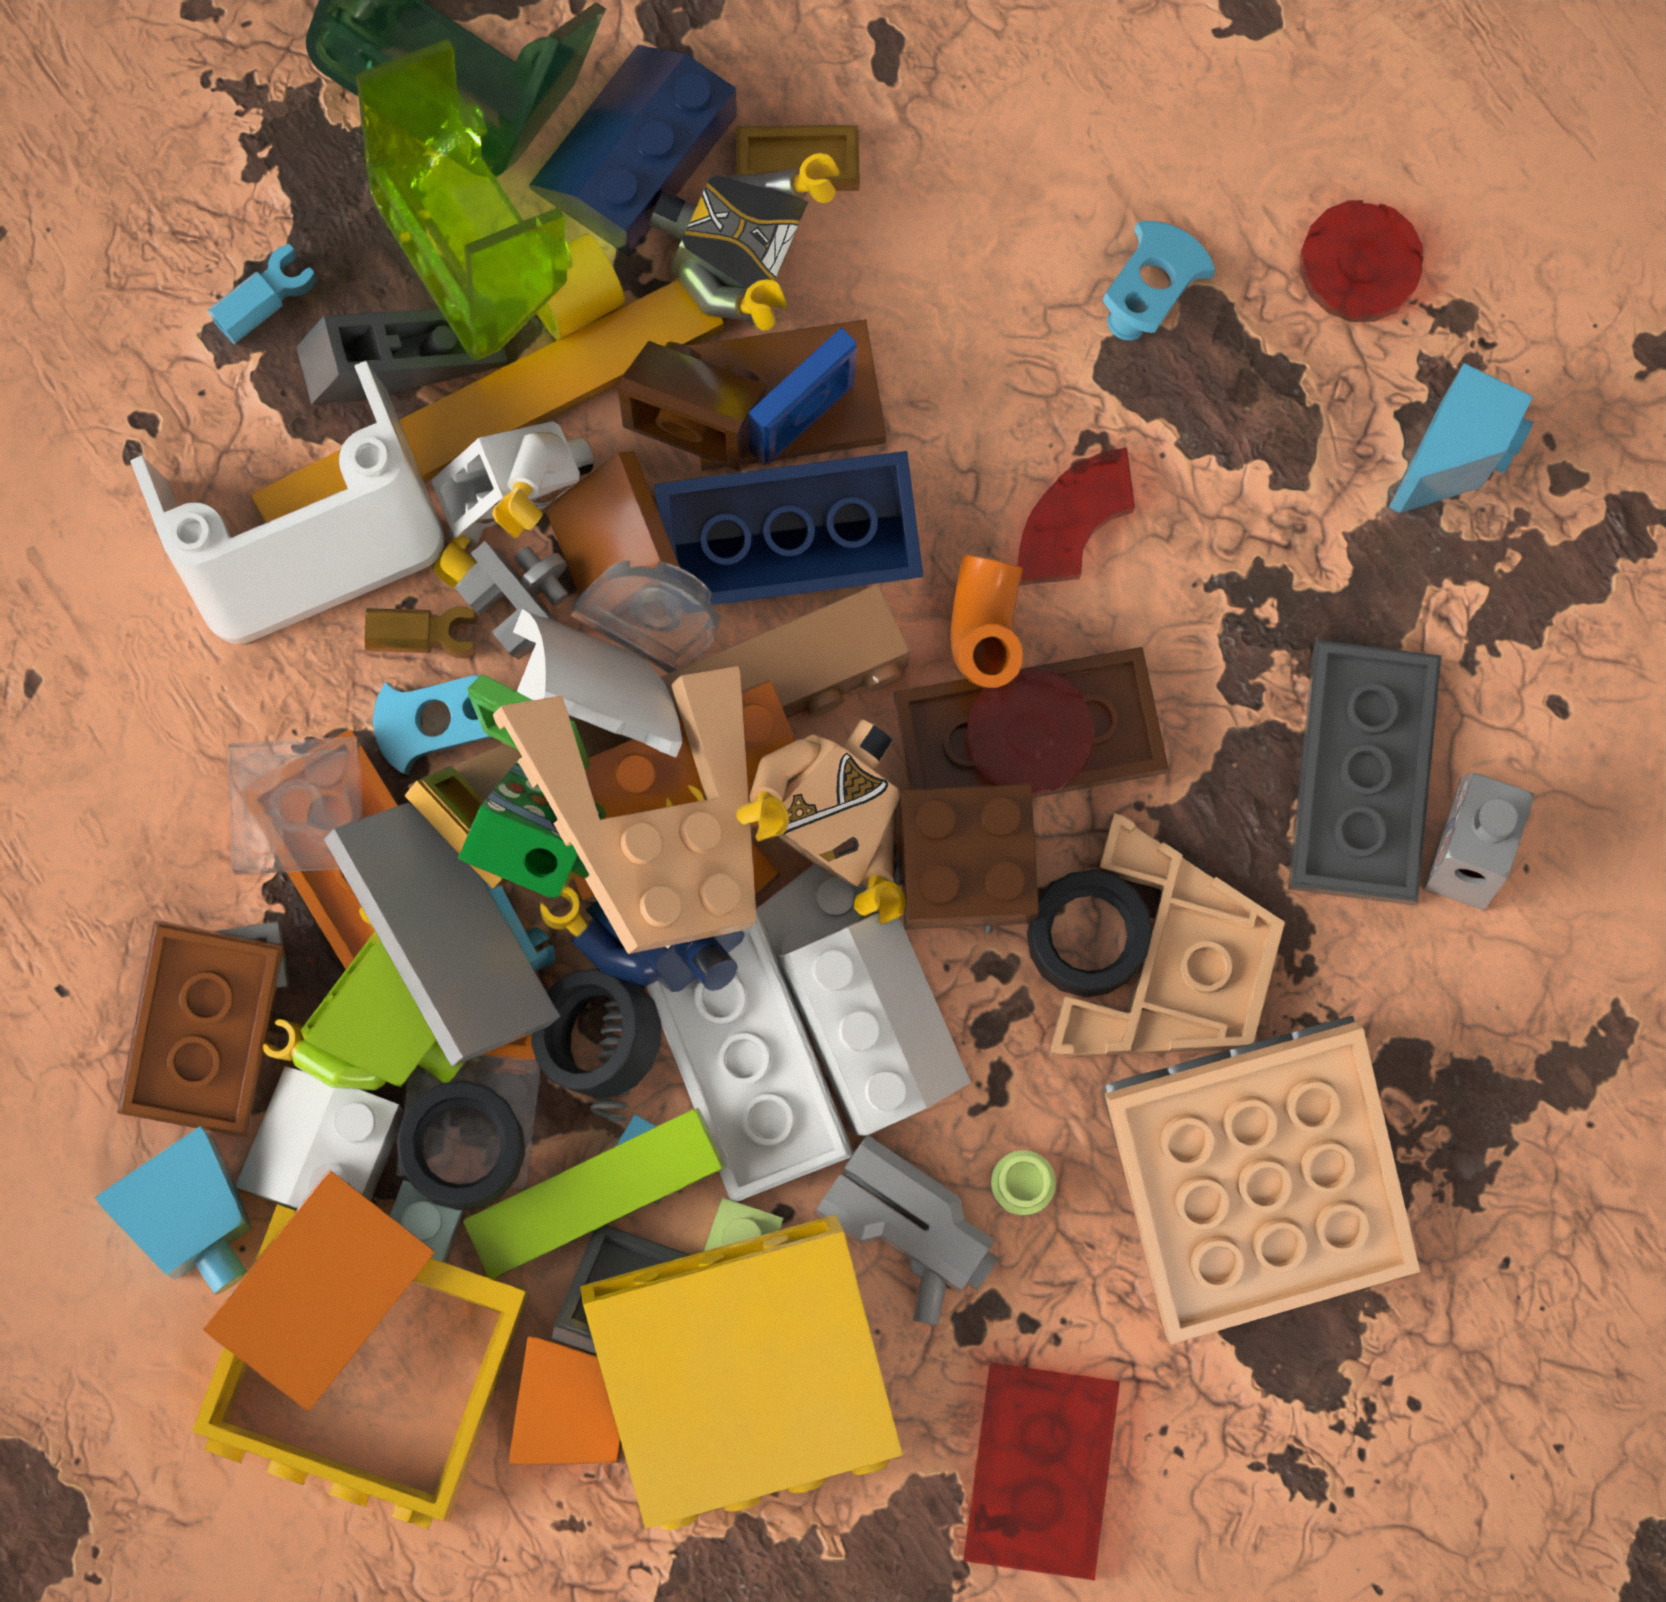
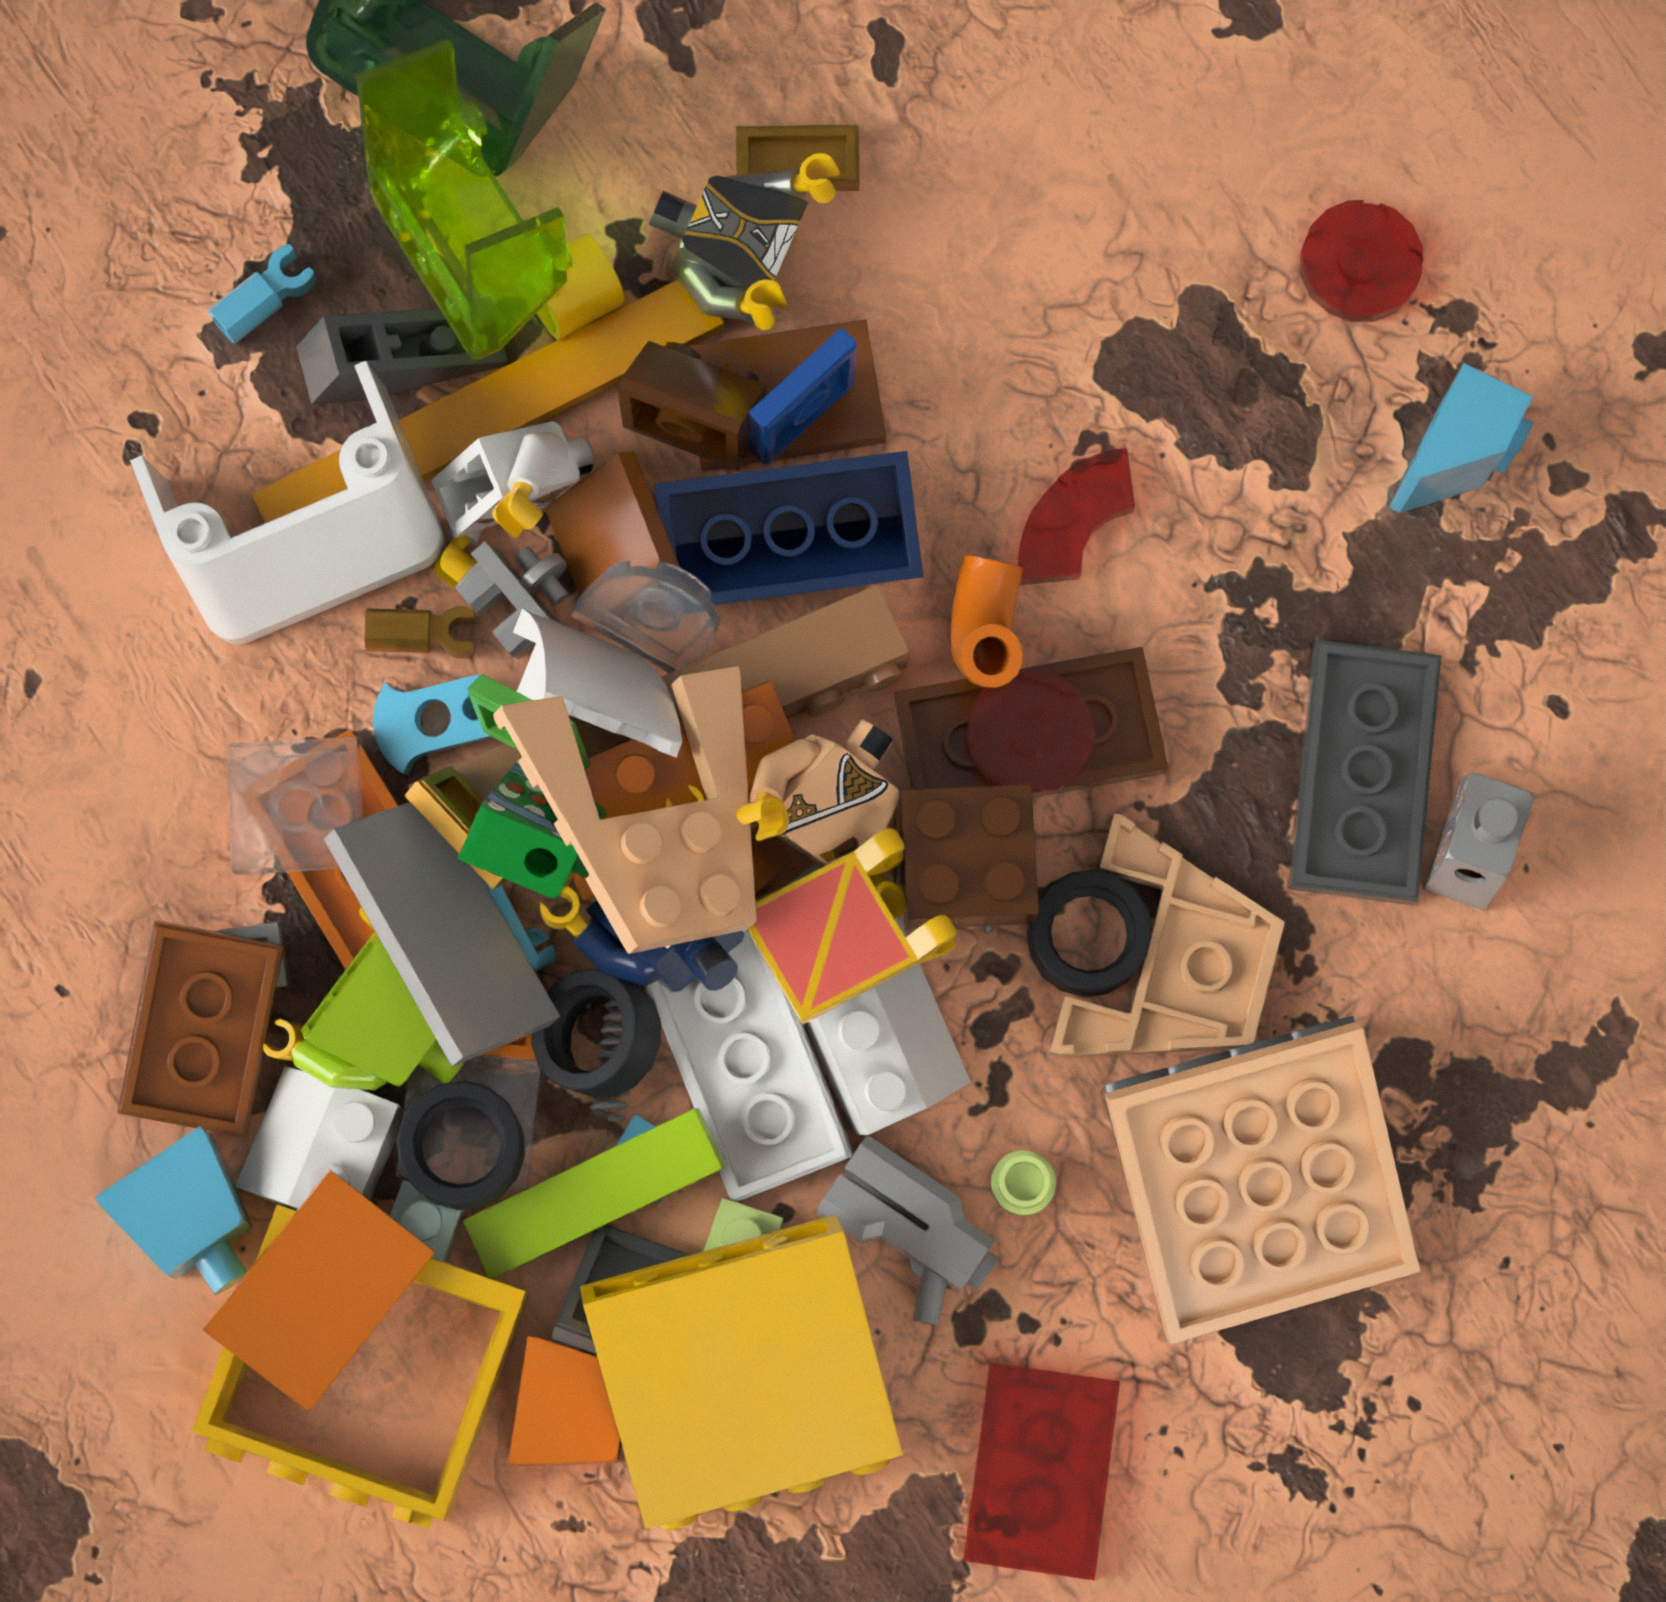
(636, 141): dark blue slope -> none
(835, 934): none -> flag
(1140, 307): medium azure piece -> none

